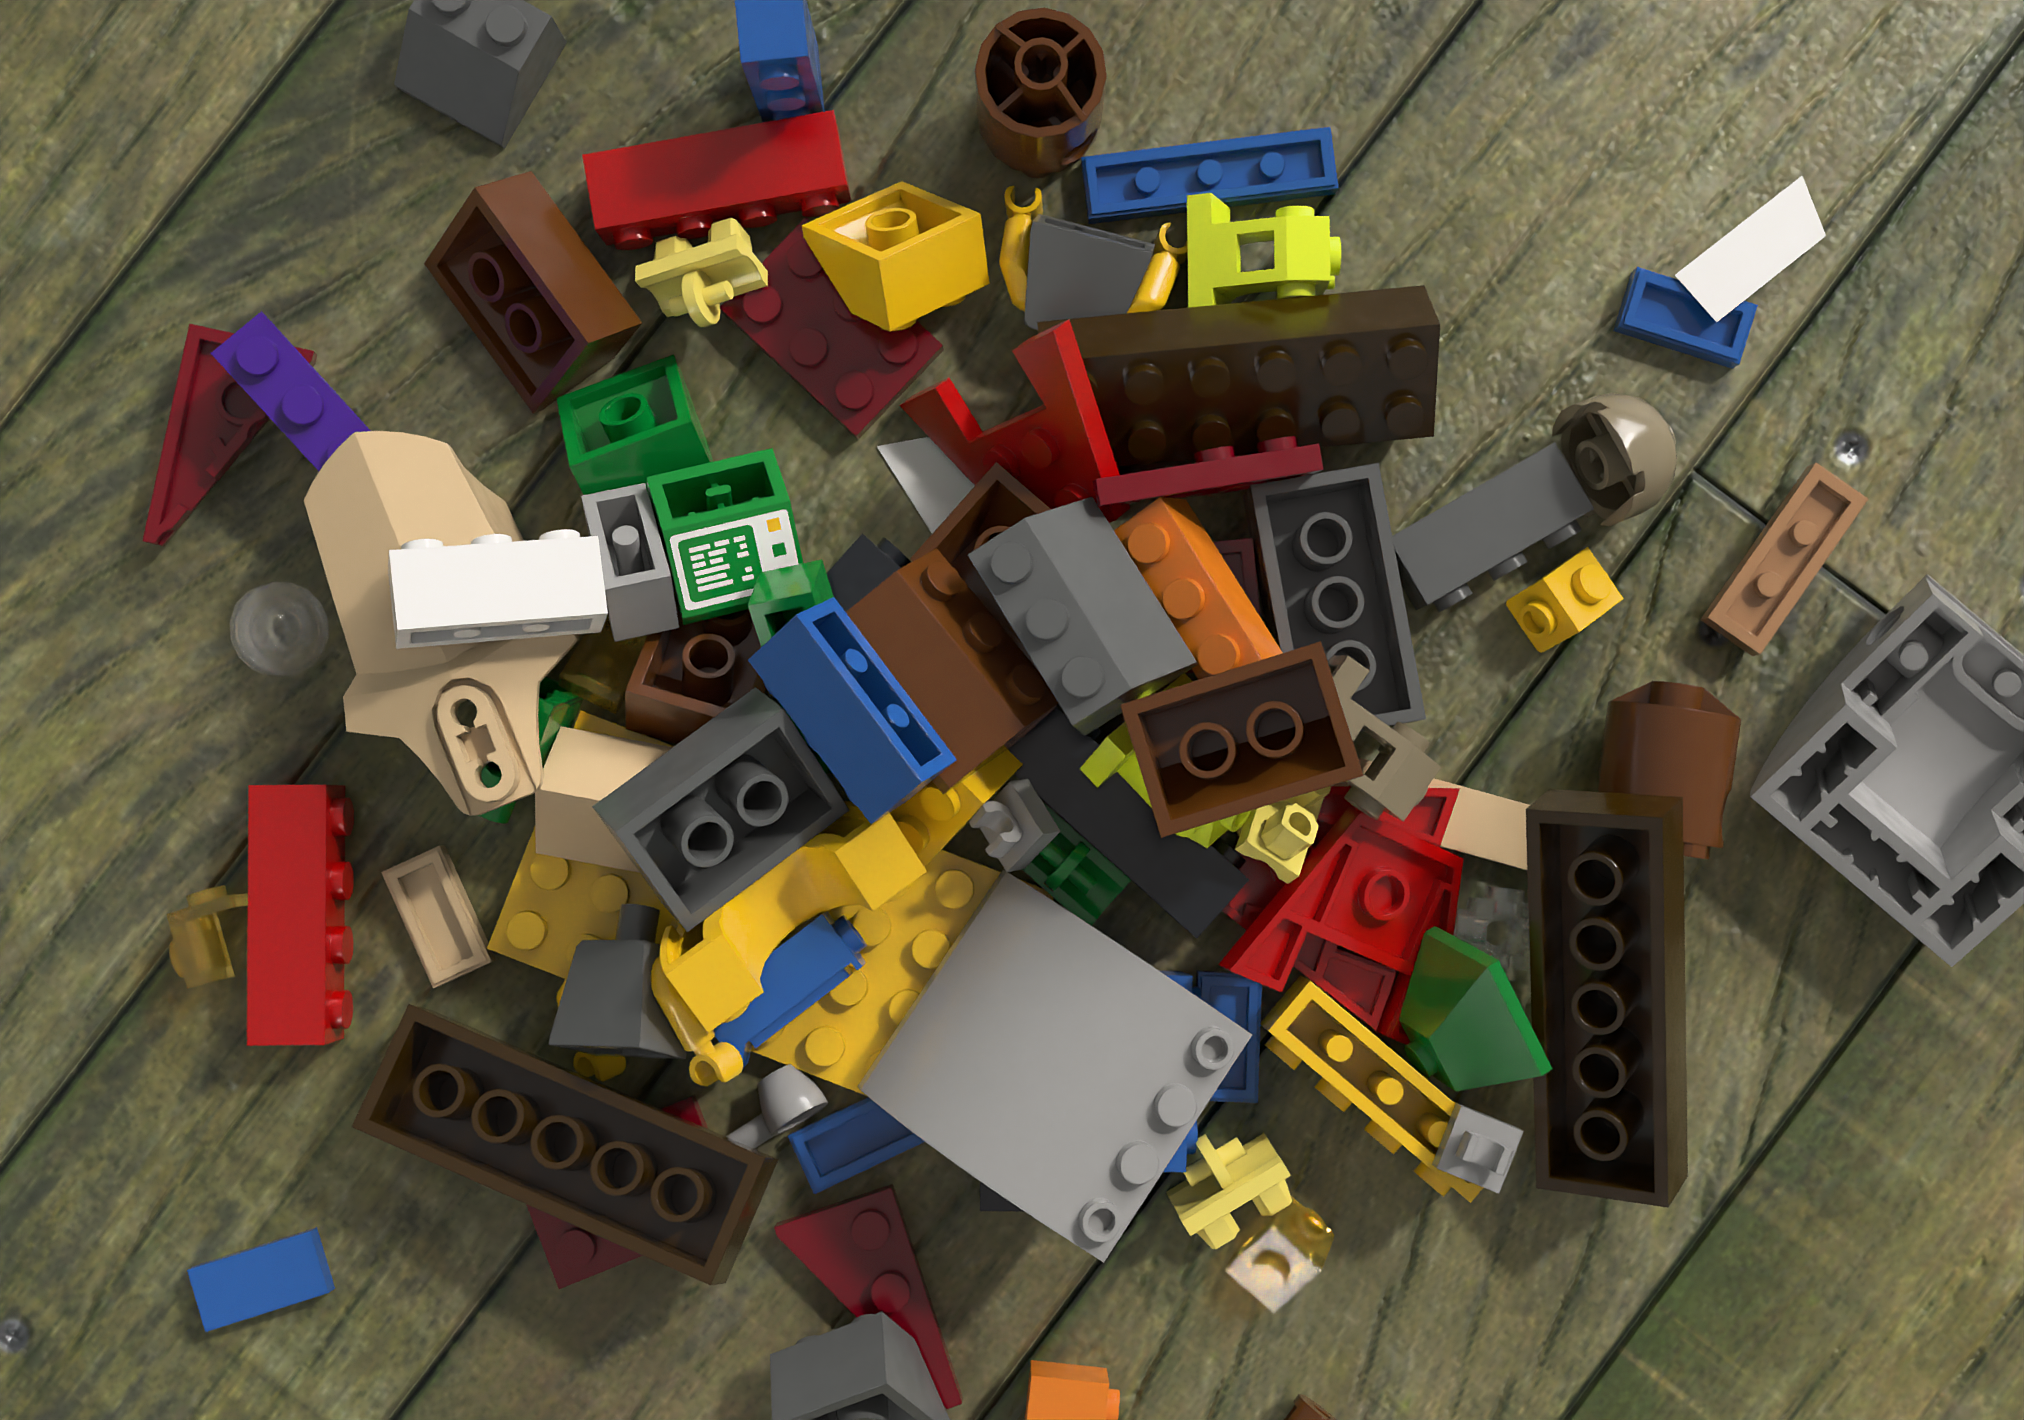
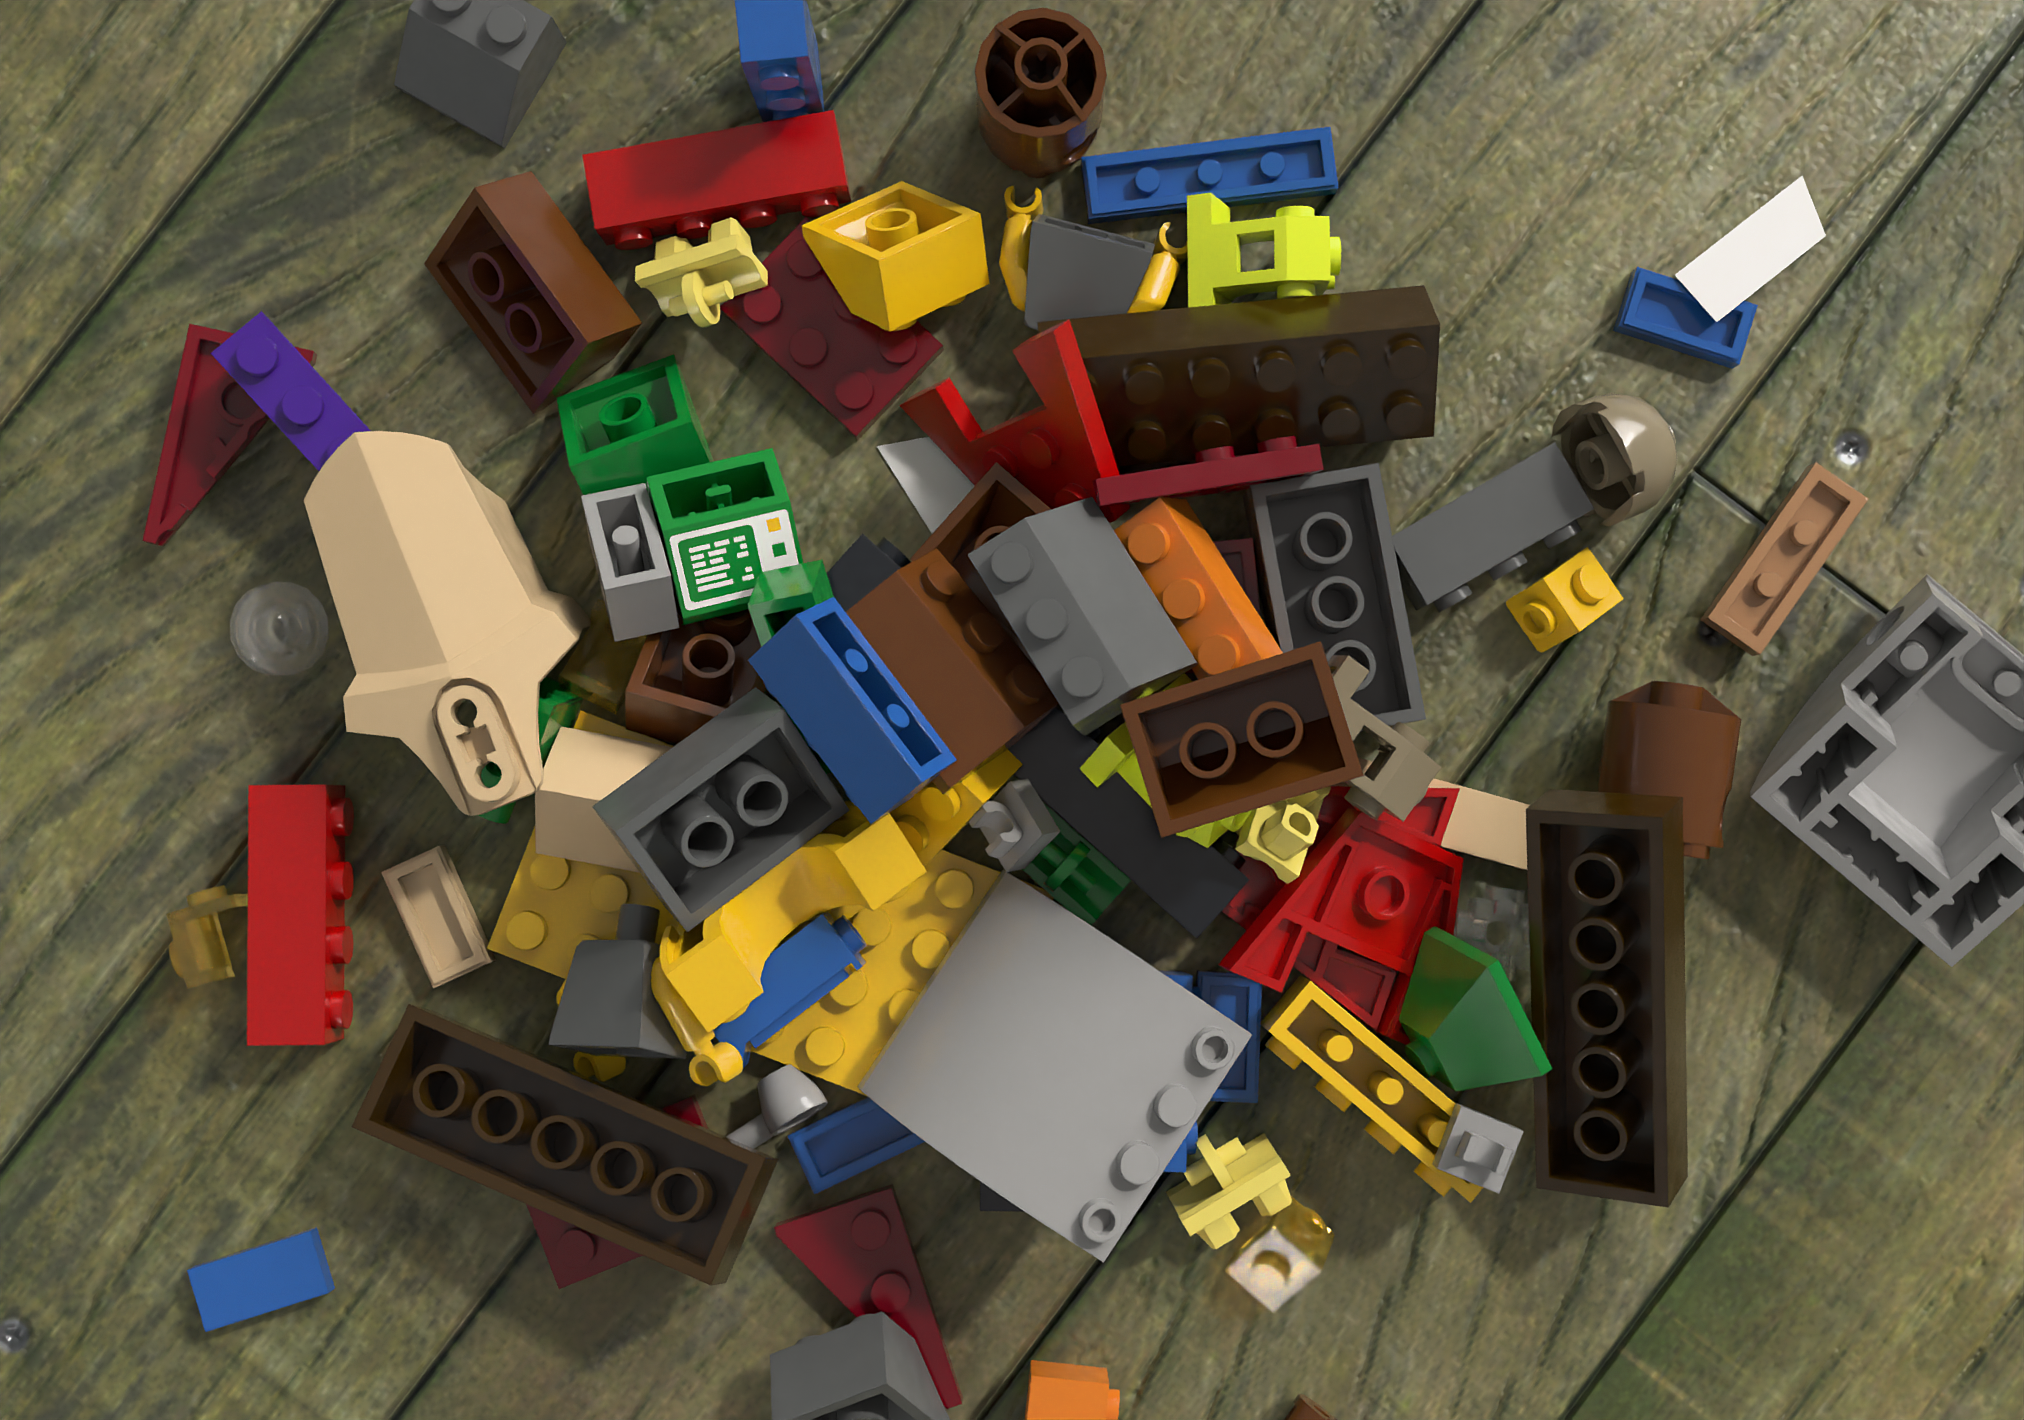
(496, 589): white brick -> none

